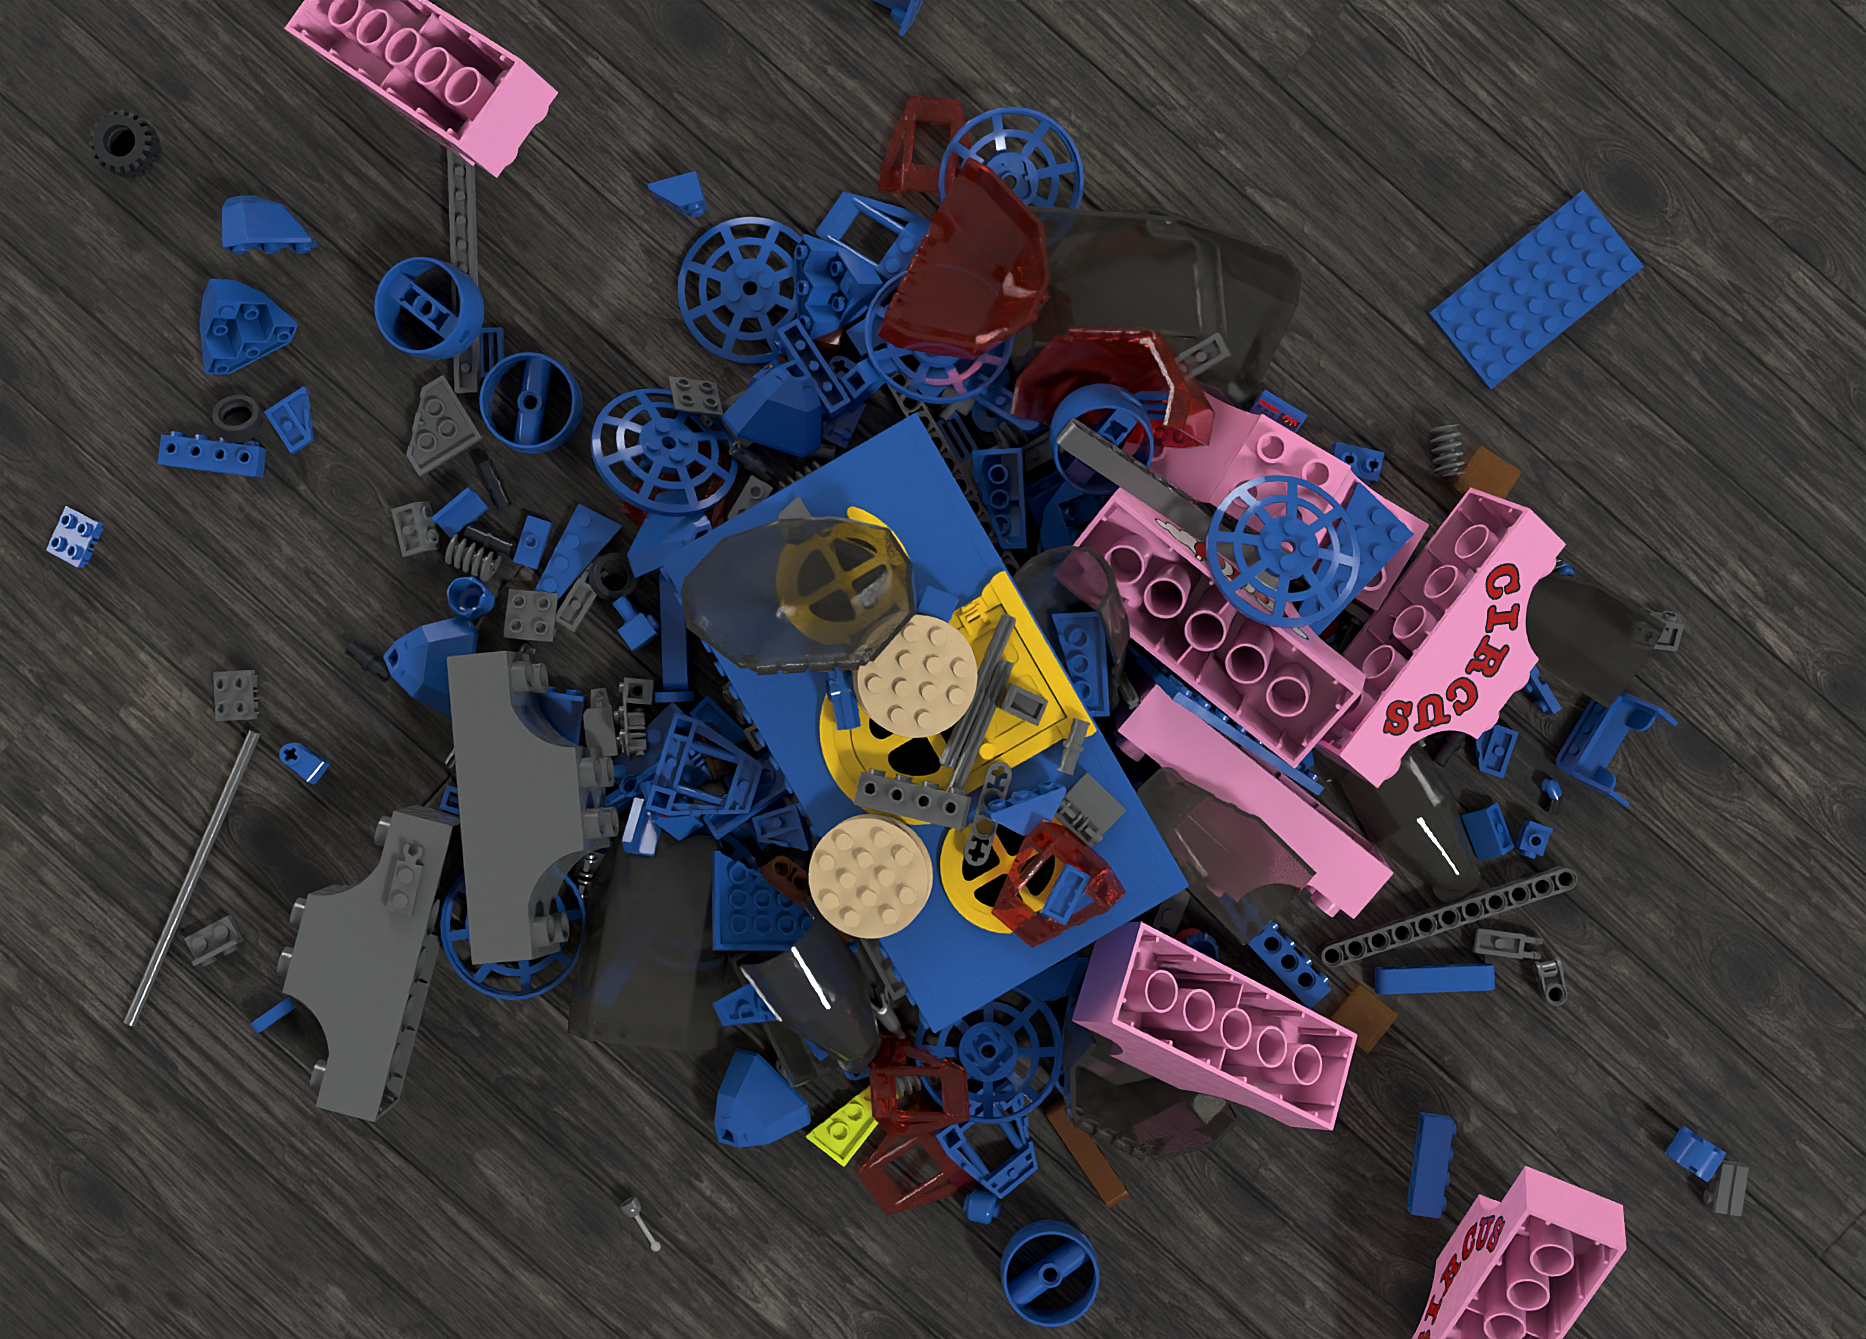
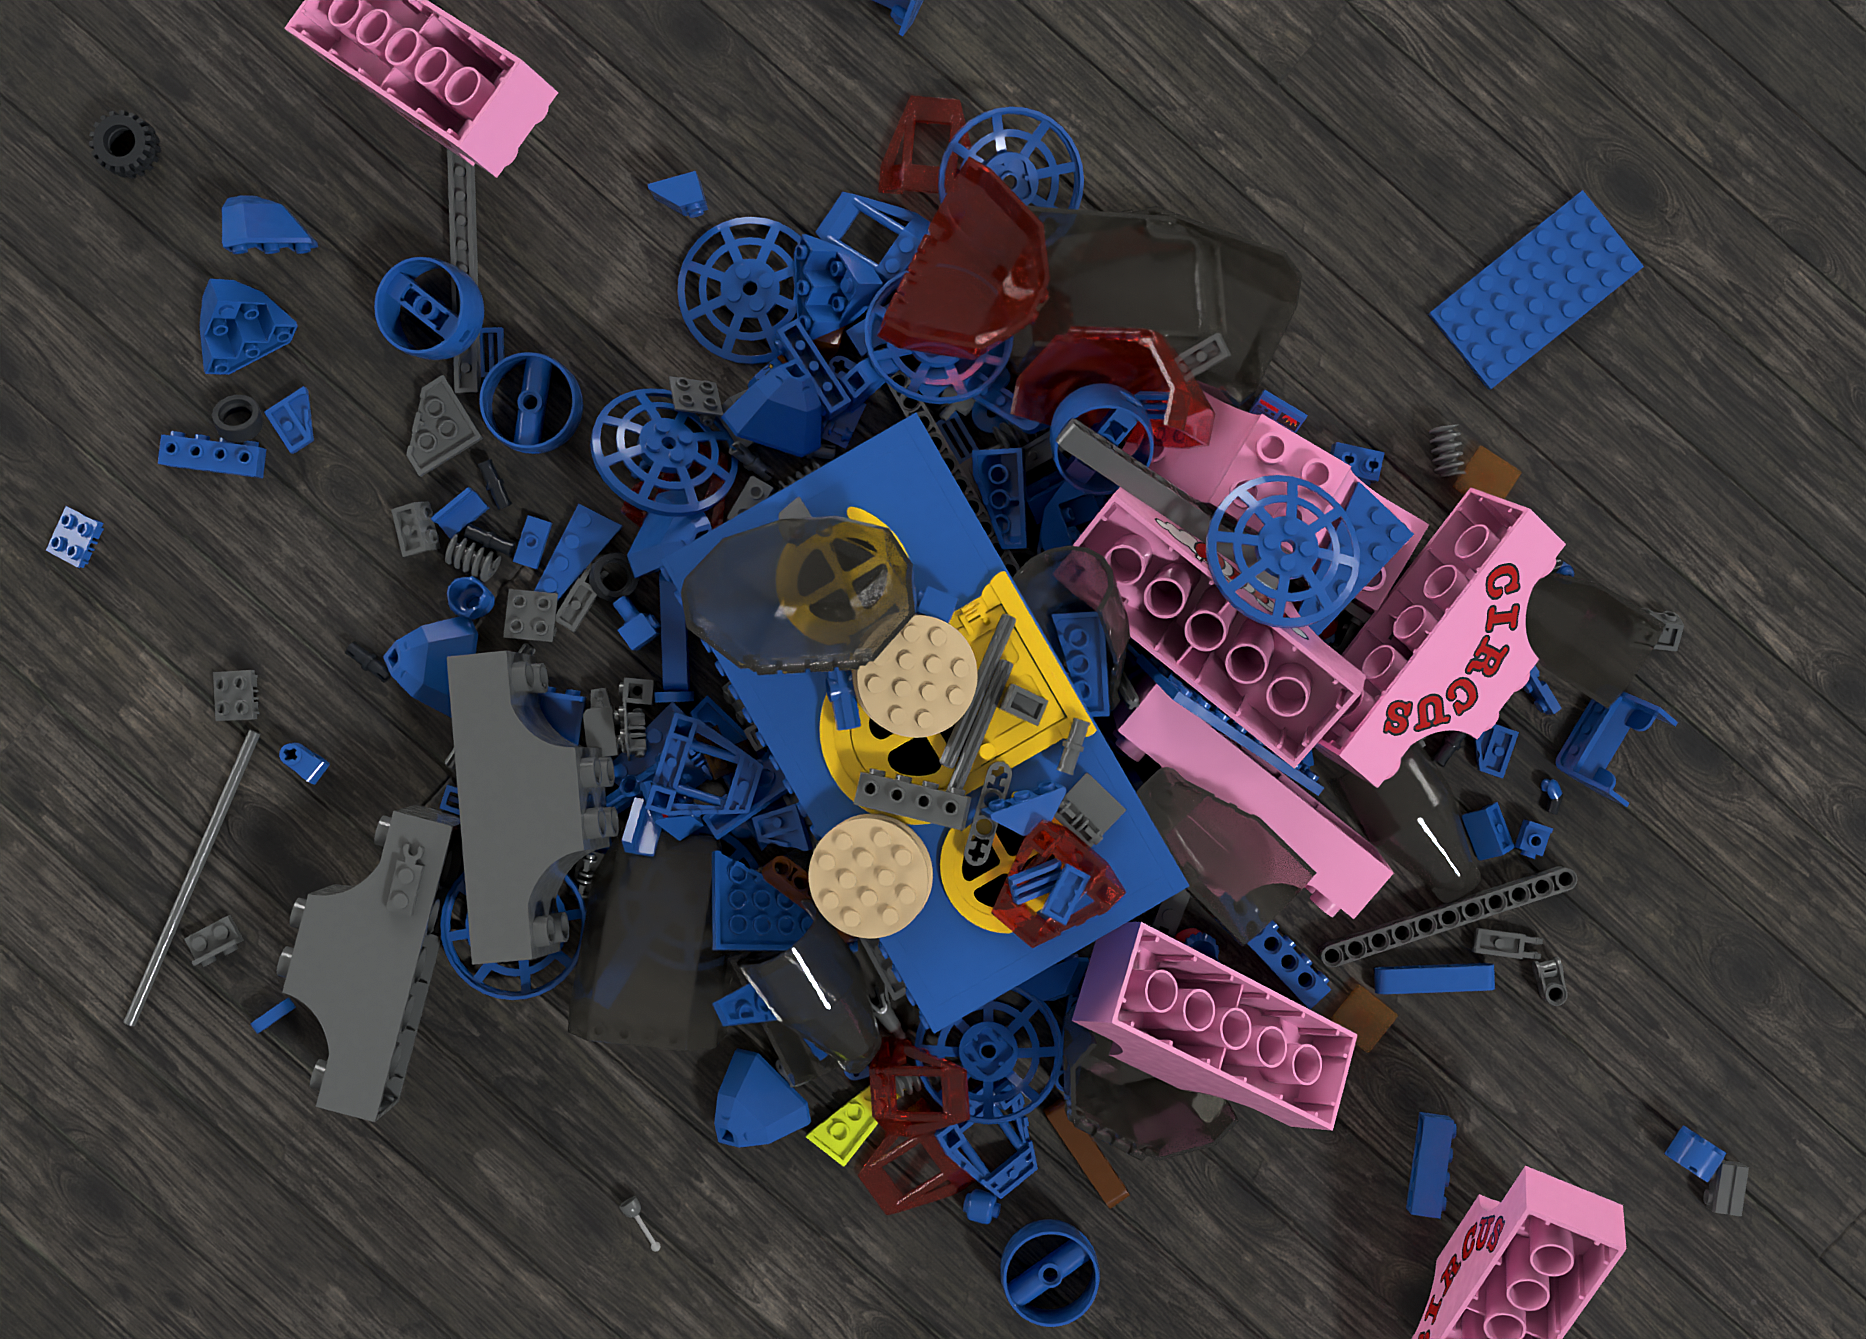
(1036, 886): none -> blue tile

